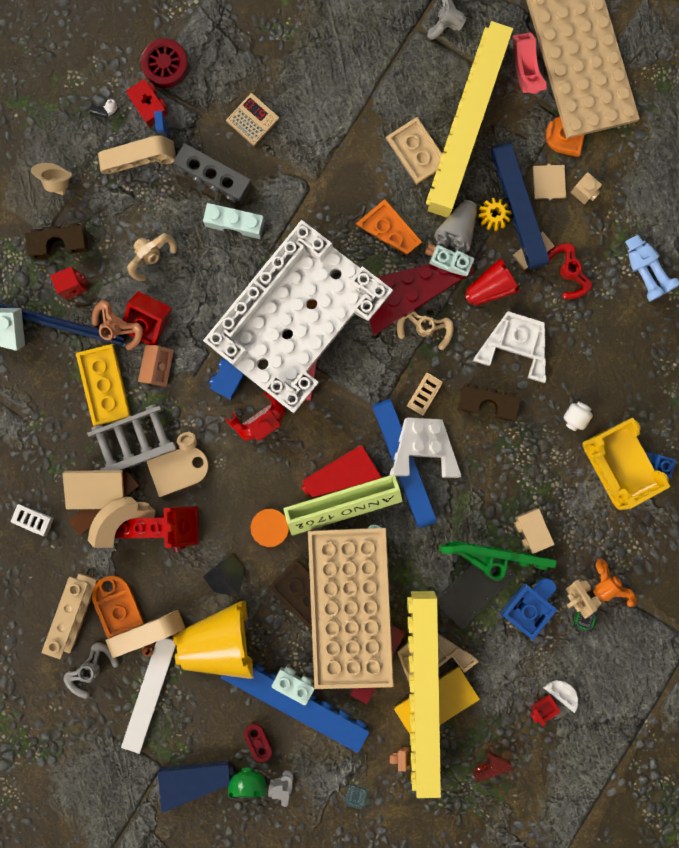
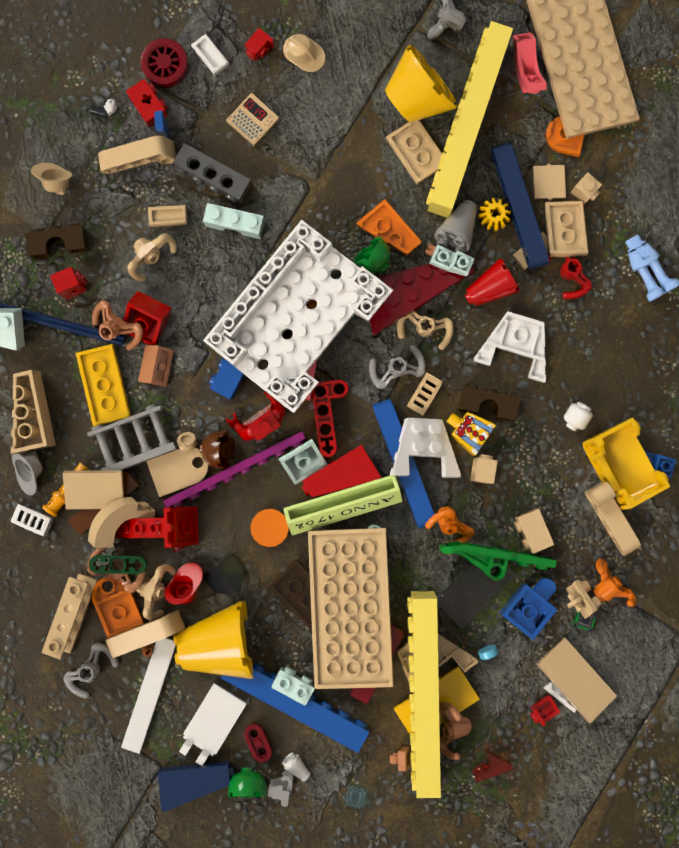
(27, 470): none -> light grey piece
(31, 416): none -> tan wedge
(58, 497): none -> light orange pin
(103, 569): none -> dark green beam
(118, 564): none -> nougat piece
(154, 590): none -> tan piece
(167, 216): none -> tan tile
(184, 584): none -> red piece
(210, 54): none -> white tile
(212, 722): none -> white tile
(218, 449): none -> reddish brown cylinder
(228, 474): none -> magenta plate
(258, 45): none -> red brick
(295, 766): none -> white cone
(303, 461): none -> light aqua slope
(304, 53): none -> tan piece
(327, 419): none -> red beam
(374, 257): none -> green cylinder
(397, 368): none -> light grey piece
(418, 88): none -> yellow cone
(450, 524): none -> orange piece
(453, 728): none -> nougat piece
(470, 431): none -> torso
(483, 469): none -> tan brick
(488, 652): none -> medium azure tile
(566, 229): none -> tan tile
(576, 680): none -> tan tile
(603, 502): none -> tan beam

